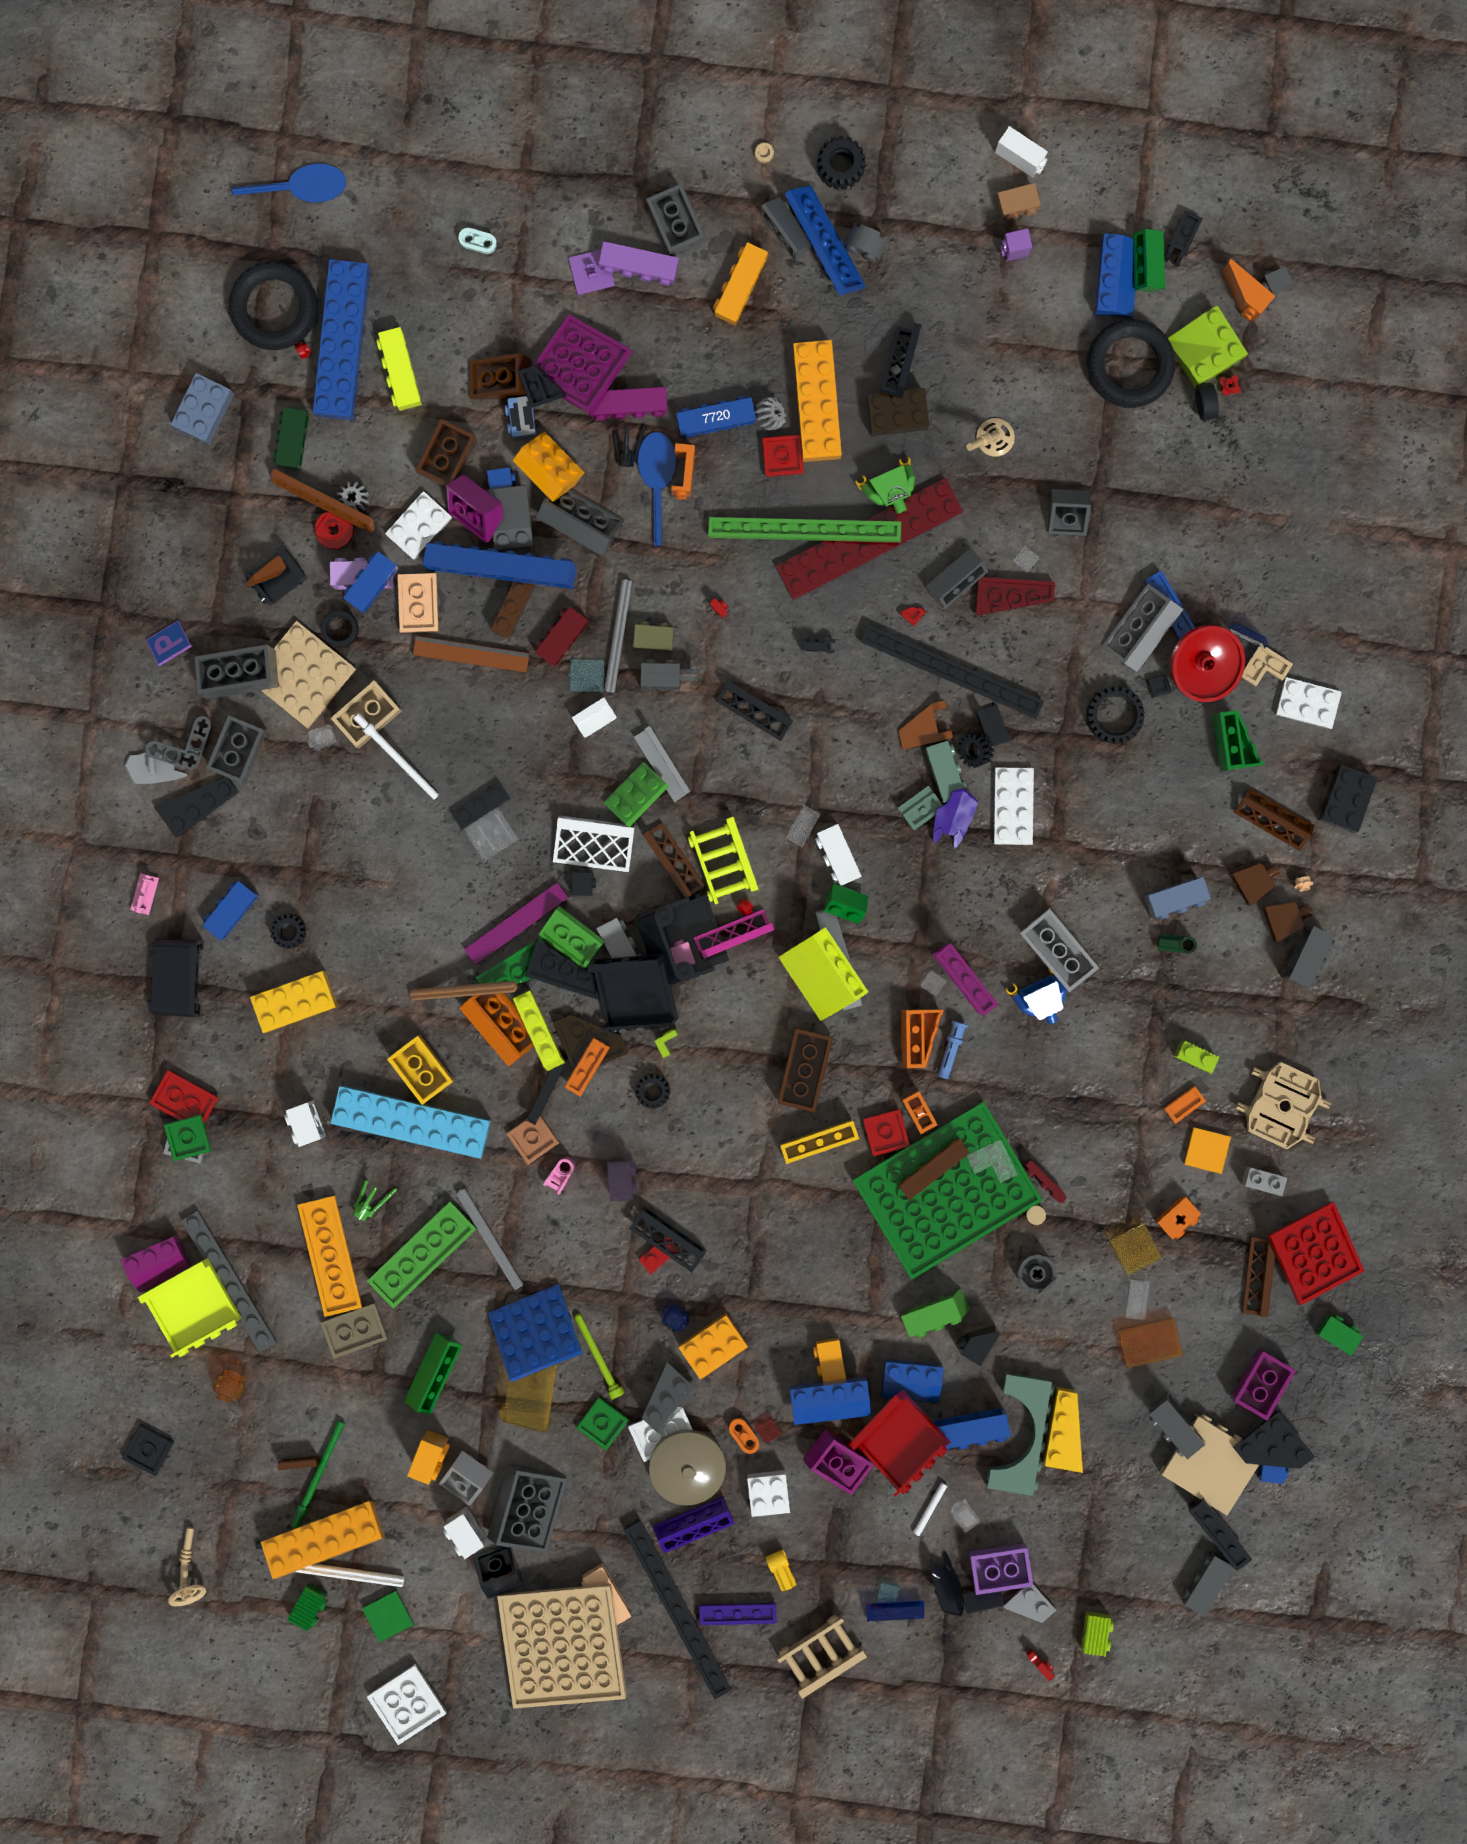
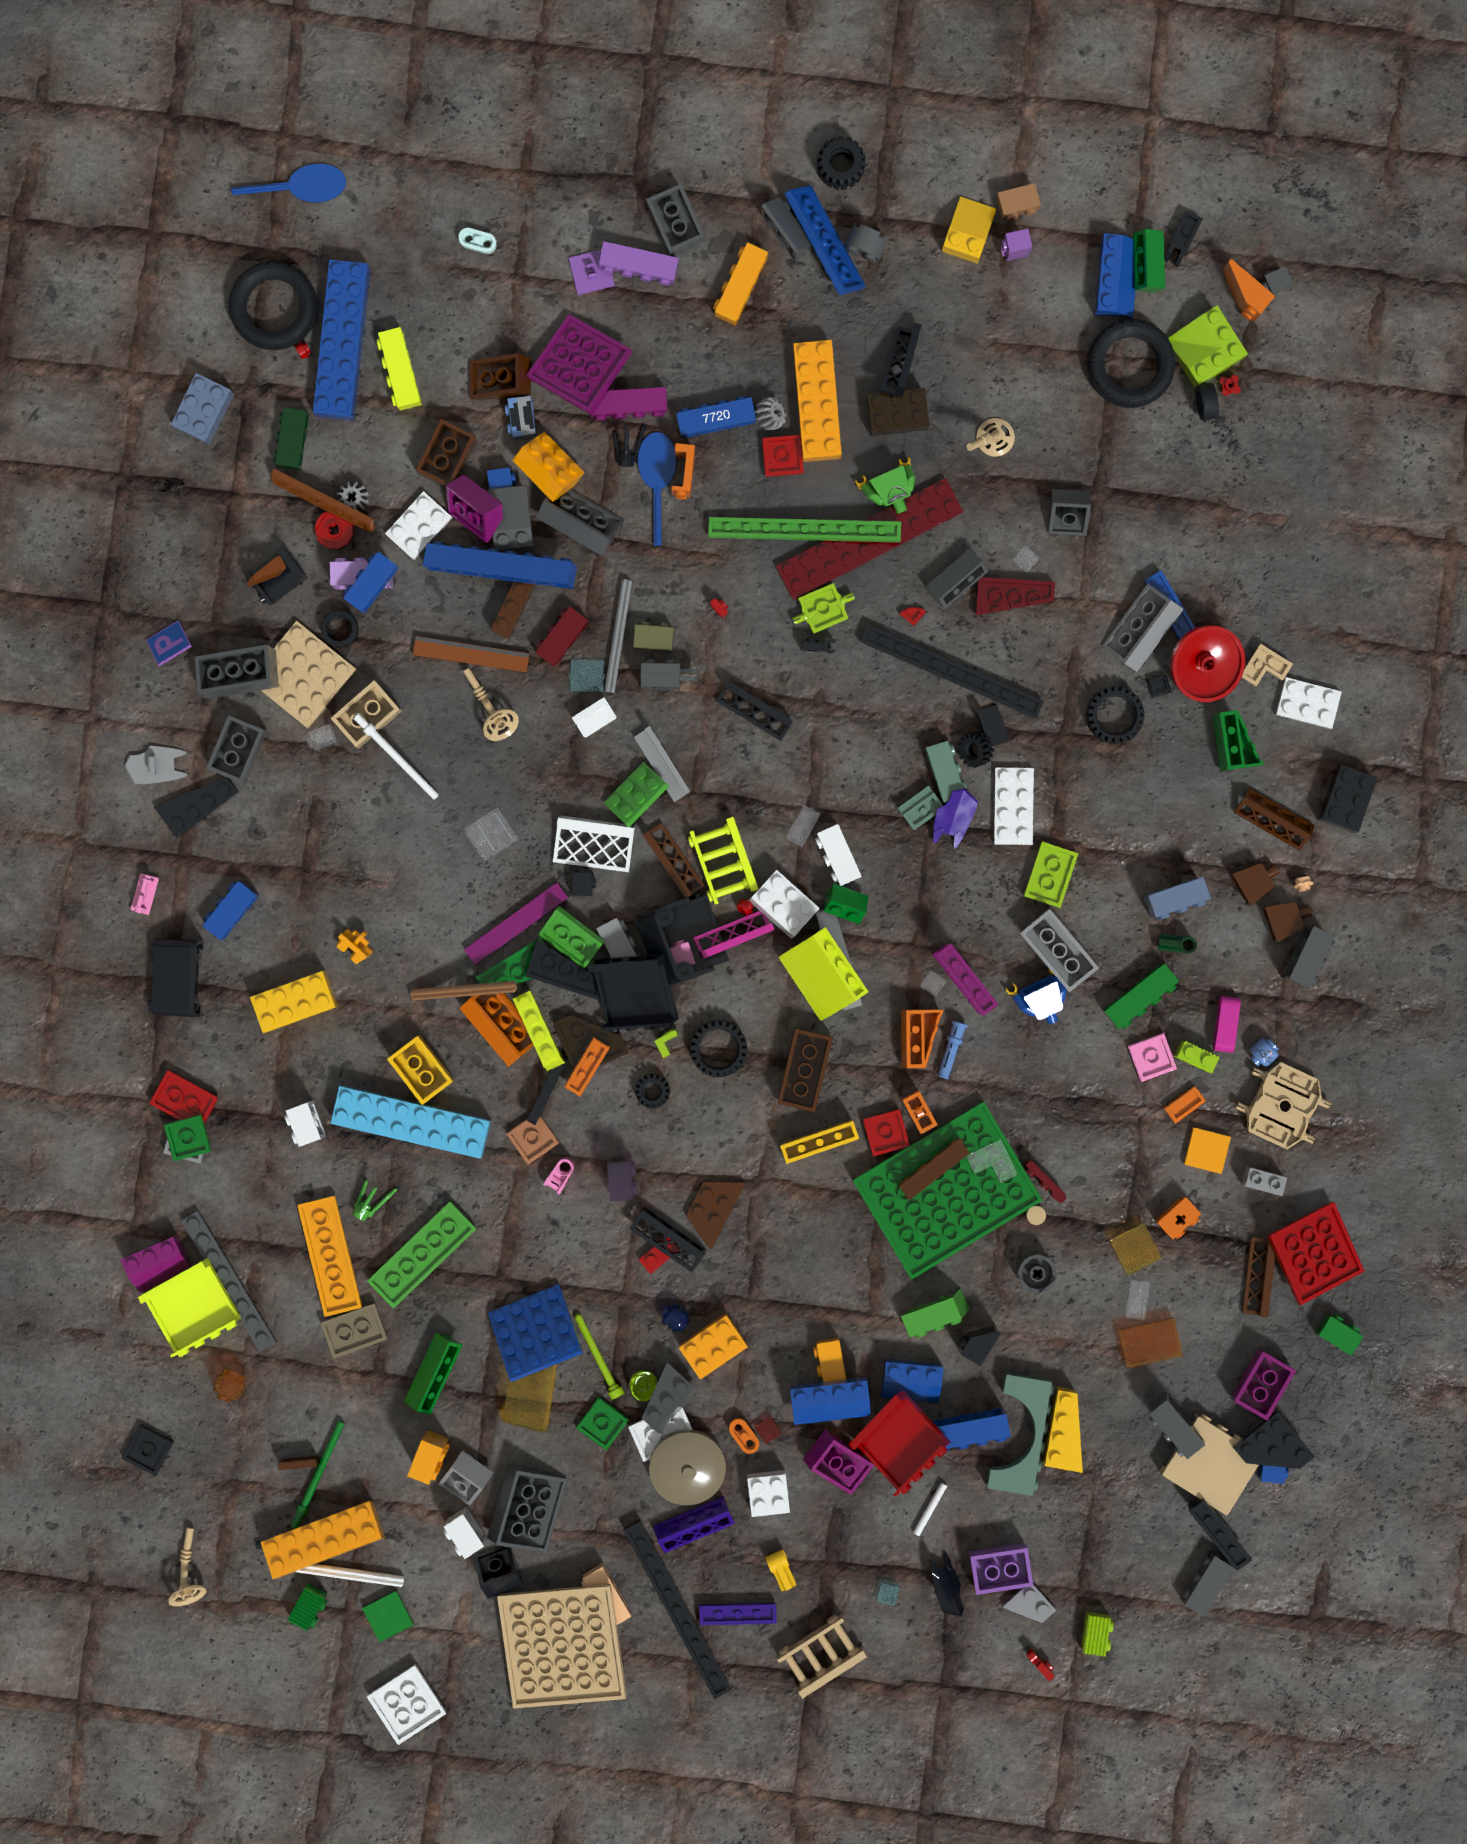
(188, 749): dark grey beam -> none
(299, 927): black tyre -> none
(355, 942): none -> light orange hips
(418, 603): light nougat plate -> none
(480, 806): black plate -> none
(489, 1238): light grey axle -> none
(497, 719): none -> tan dish
(539, 386): black wing -> none
(642, 1385): none -> lime hair
(712, 1208): none -> reddish brown wing
(716, 1071): none -> black tyre
(764, 152): tan tile -> none
(784, 904): none -> white brick
(823, 608): none -> lime plate
(895, 1611): clear blue tile -> none
(923, 728): dark orange flag -> none
(965, 1515): clear brick -> none
(969, 230): none -> yellow slope
(982, 1602): black tile -> none
(1022, 152): white brick -> none
(1050, 874): none -> lime plate
(1140, 996): none -> green brick
(1152, 1057): none -> bright pink tile
(1226, 1024): none -> dark pink beam
(1248, 635): clear blue tile -> none
(1264, 1052): none -> medium blue head

